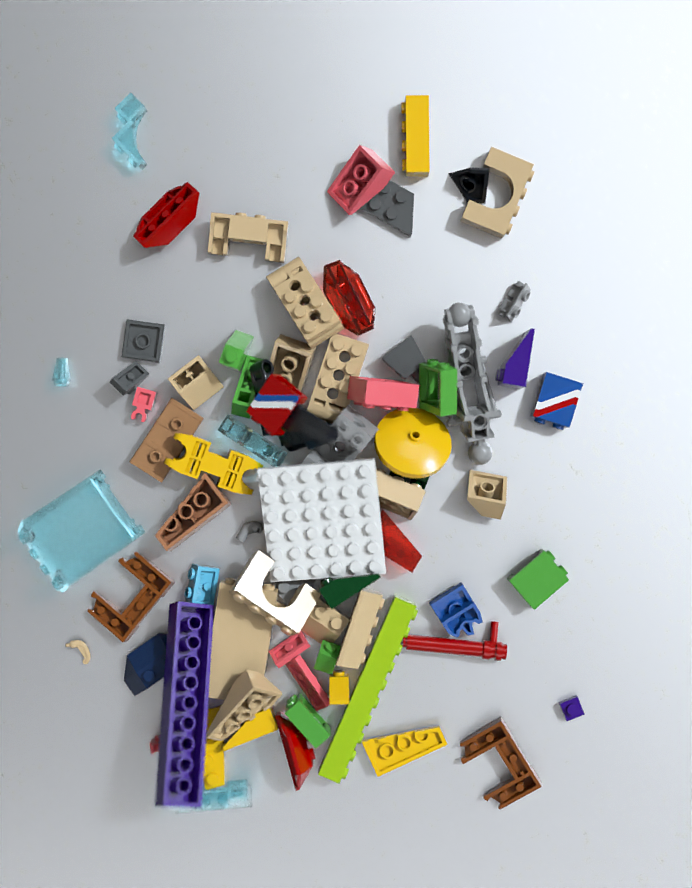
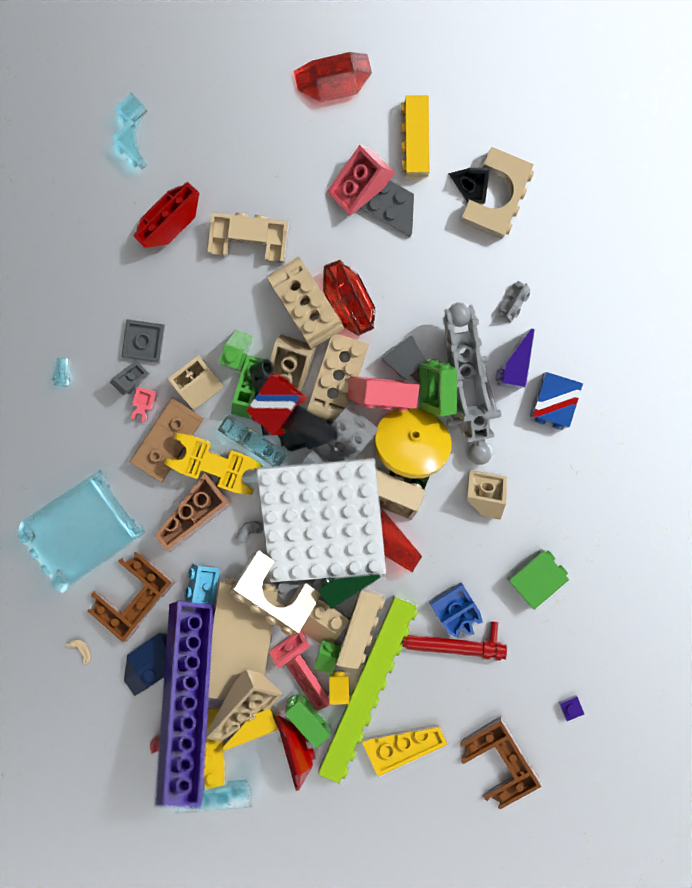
(333, 76): none -> clear red wedge

